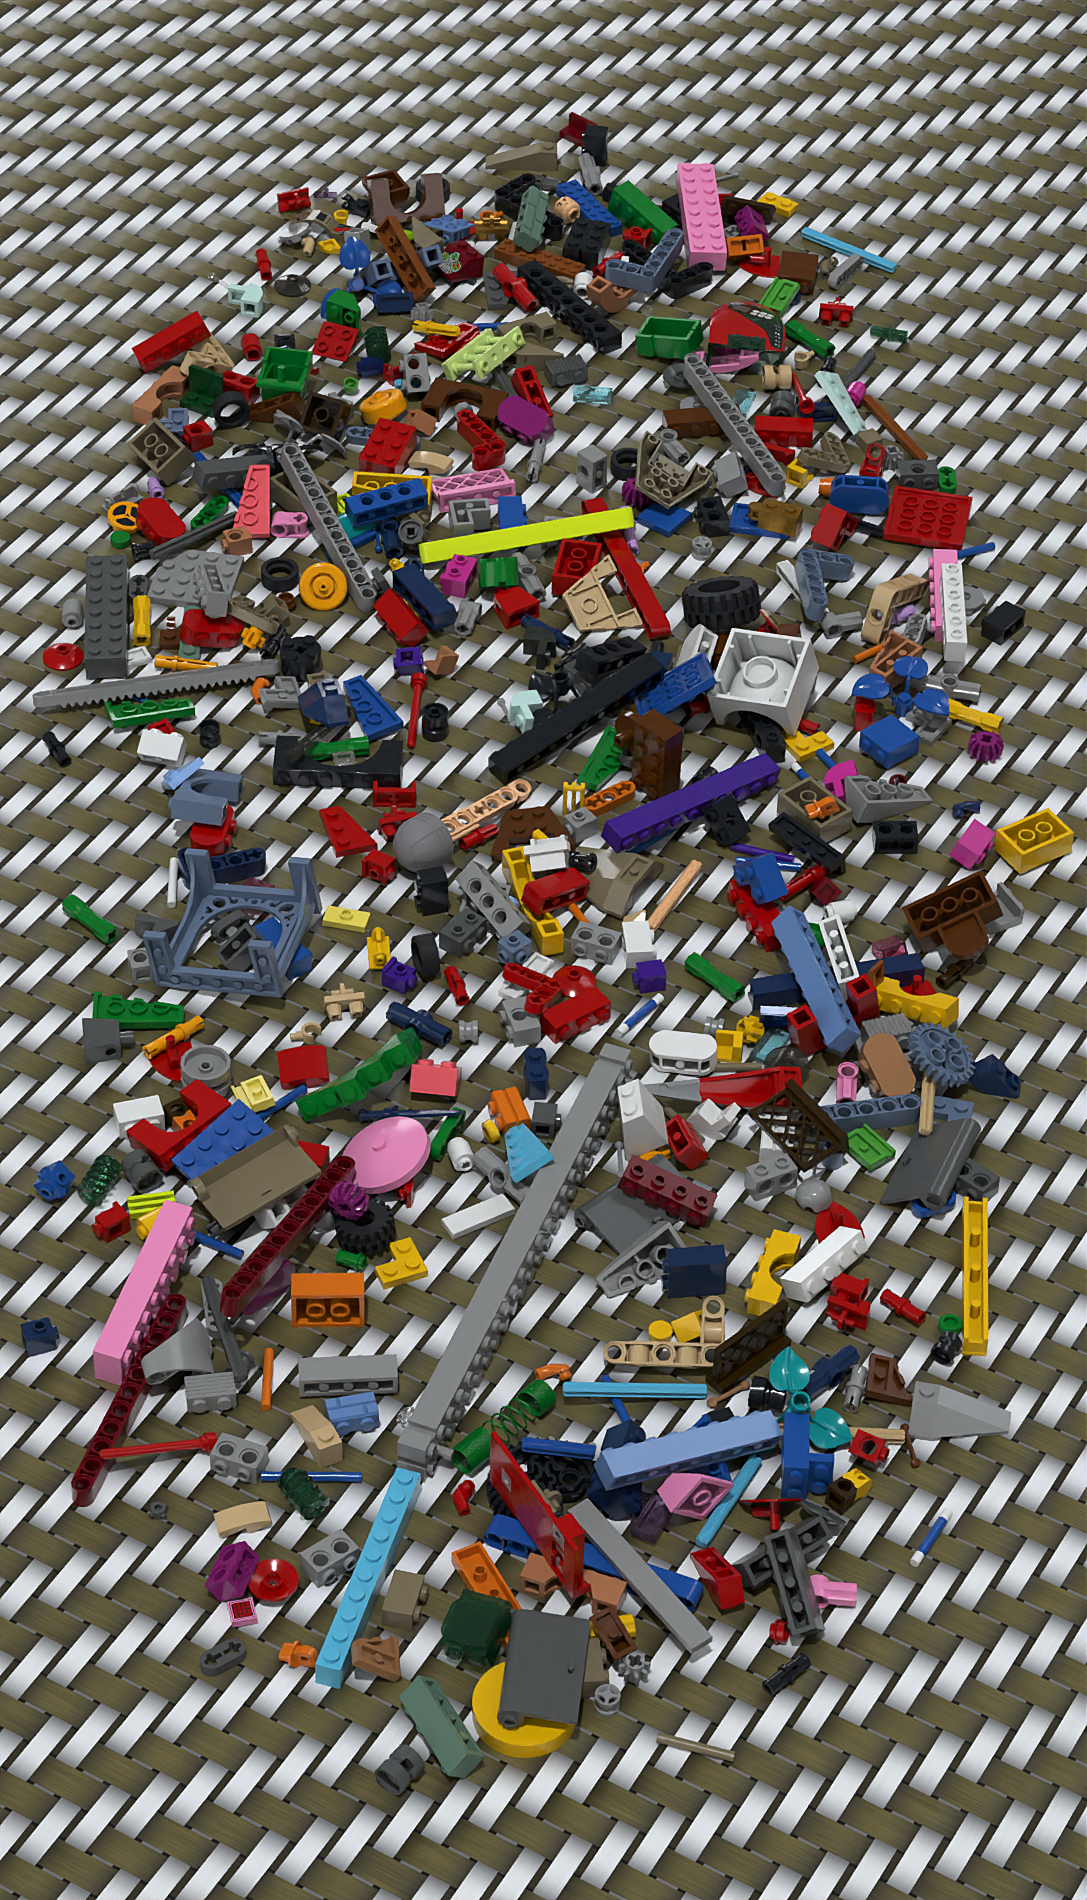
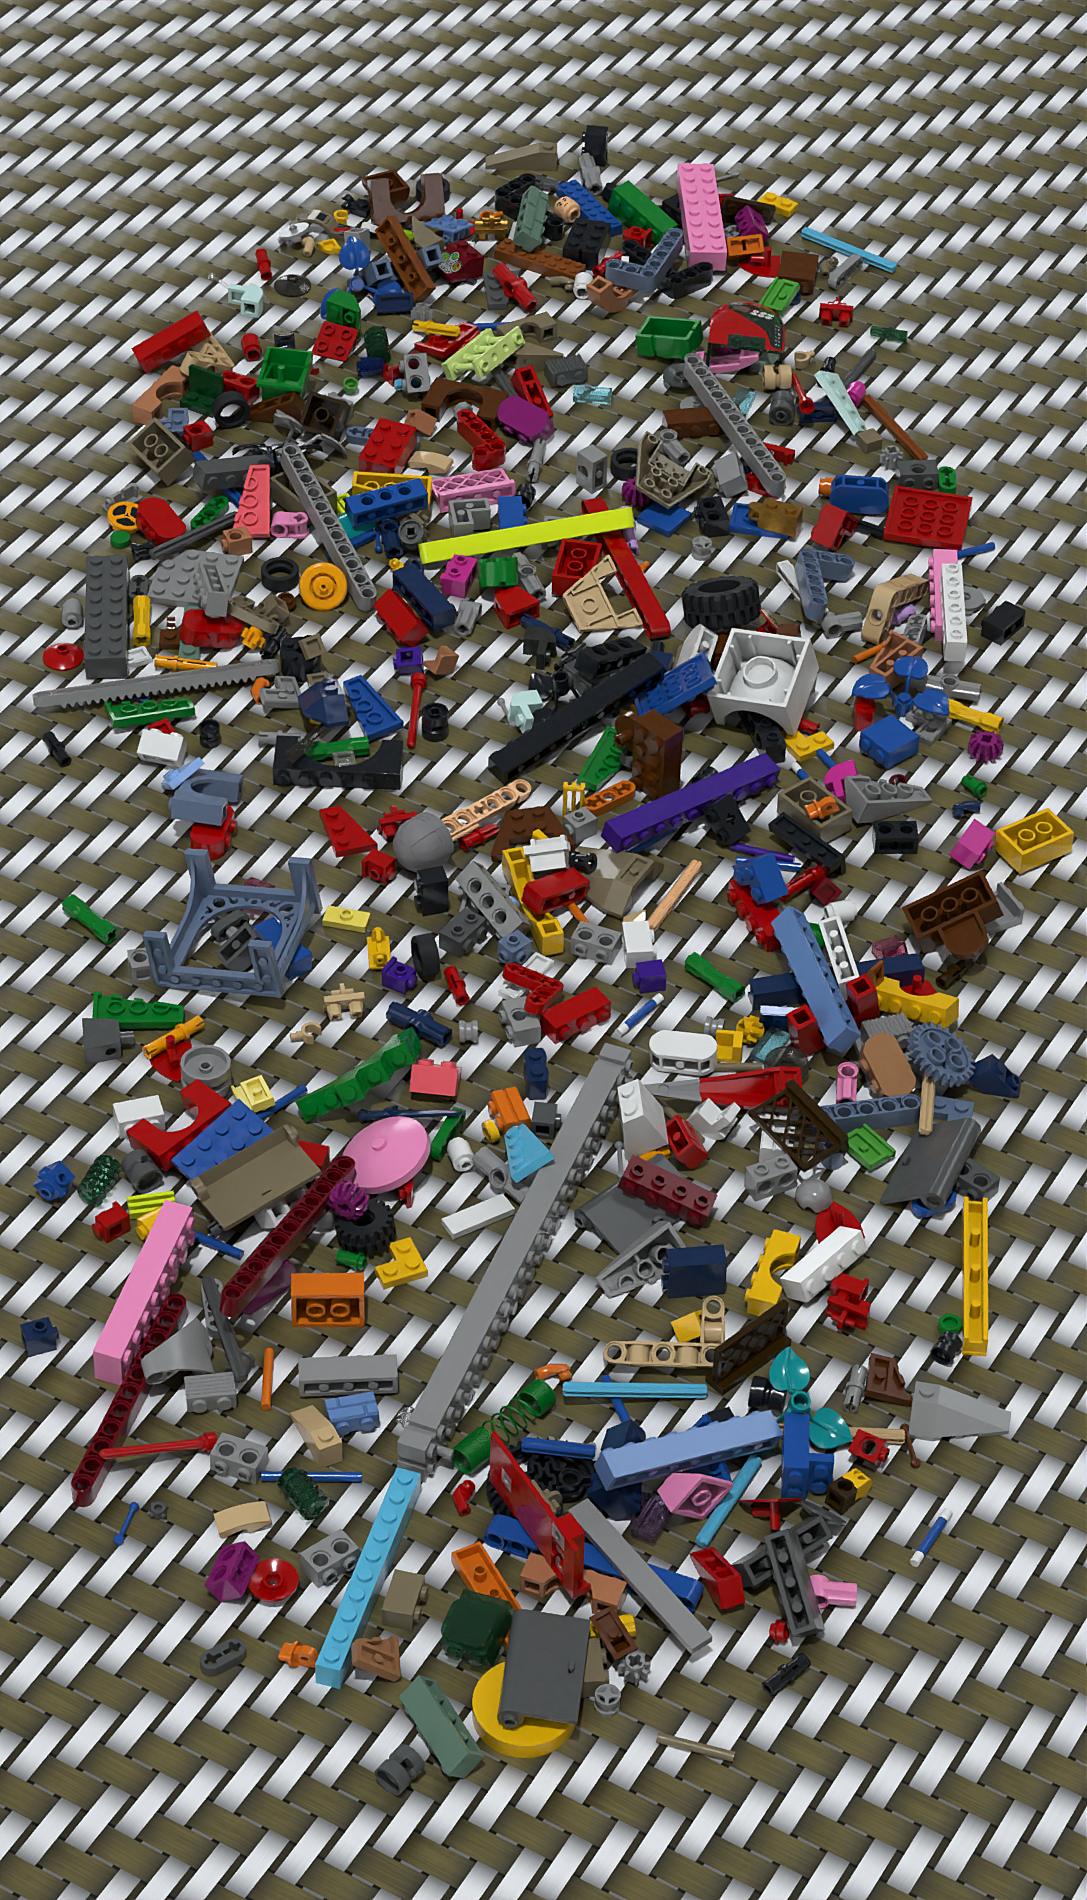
(118, 1539): none -> blue hinge
(152, 923): dark grey slope -> none
(156, 489): lavender pin -> none
(172, 884): white bar -> none
(181, 1117): leg -> none
(230, 866): dark blue beam -> none
(242, 1612): tile -> none
(293, 199): red hips -> none
(303, 1065): red slope -> none
(312, 646): none -> dark tan plate
(326, 194): clear purple piece -> none
(379, 581): dark grey wing -> none
(383, 404): light orange wheel -> none
(394, 796): red hinge -> none
(527, 492): none -> black wheel
(570, 308): black brick -> none
(574, 130): dark red panel -> none
(575, 980): red dish -> none
(660, 1331): yellow tile -> none
(712, 1402): medium nougat hinge -> none
(785, 430): red brick -> none
(797, 475): yellow panel -> none
(819, 345): green axle -> none
(831, 1371): dark blue piece -> none
(832, 458): dark tan beam -> none
(873, 464): red piece -> none
(903, 1306): red pin -> none
(977, 787): none -> green pin

